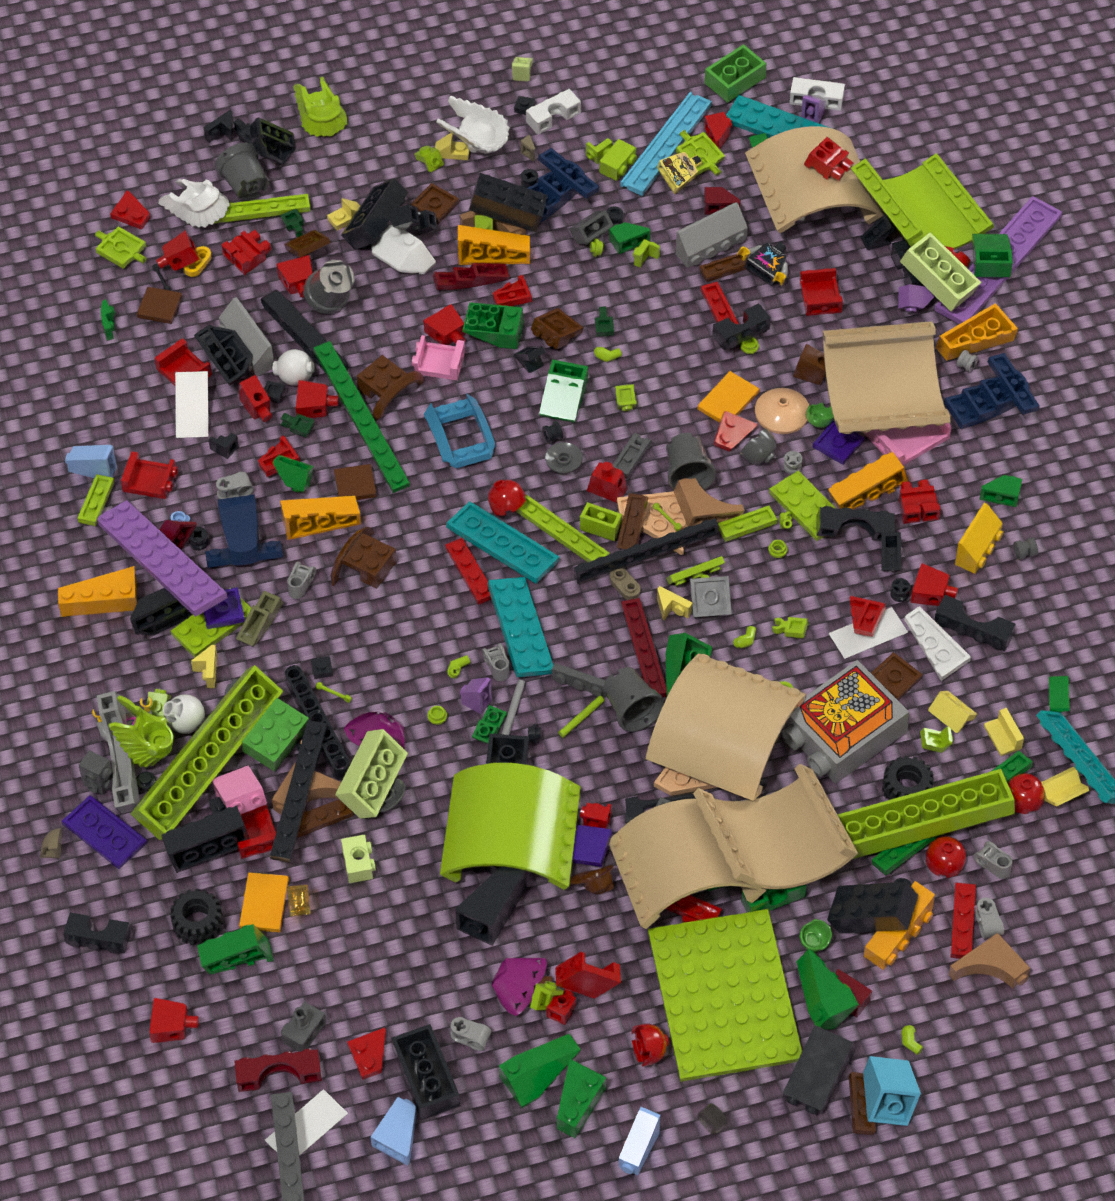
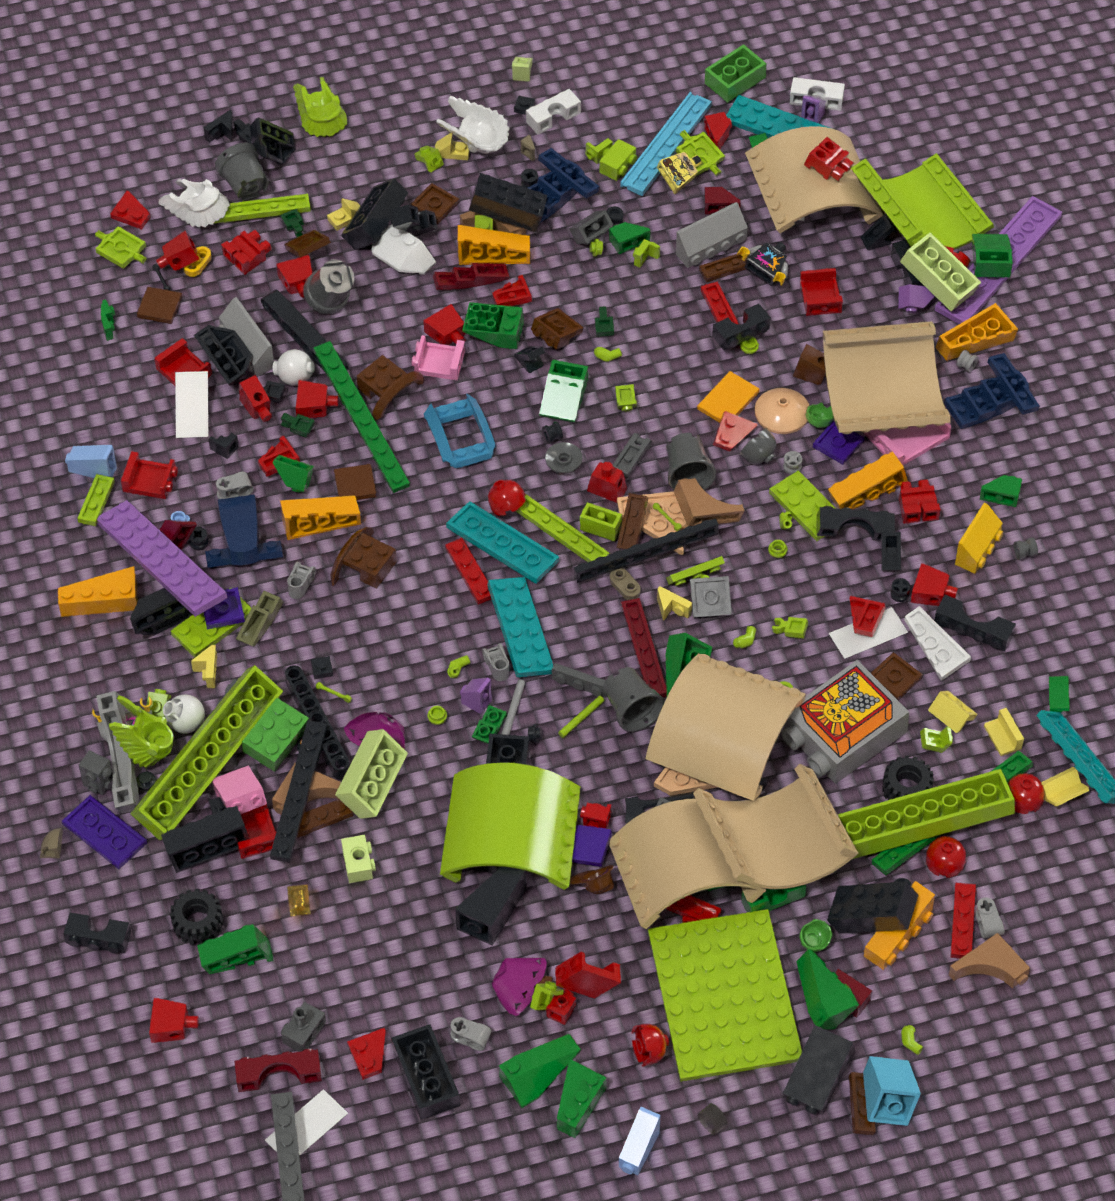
(264, 901): light orange tile -> none
(394, 795): dark grey dish -> none
(396, 1131): light blue slope -> none
(747, 523): lime plate -> none
(991, 857): light grey piece -> none

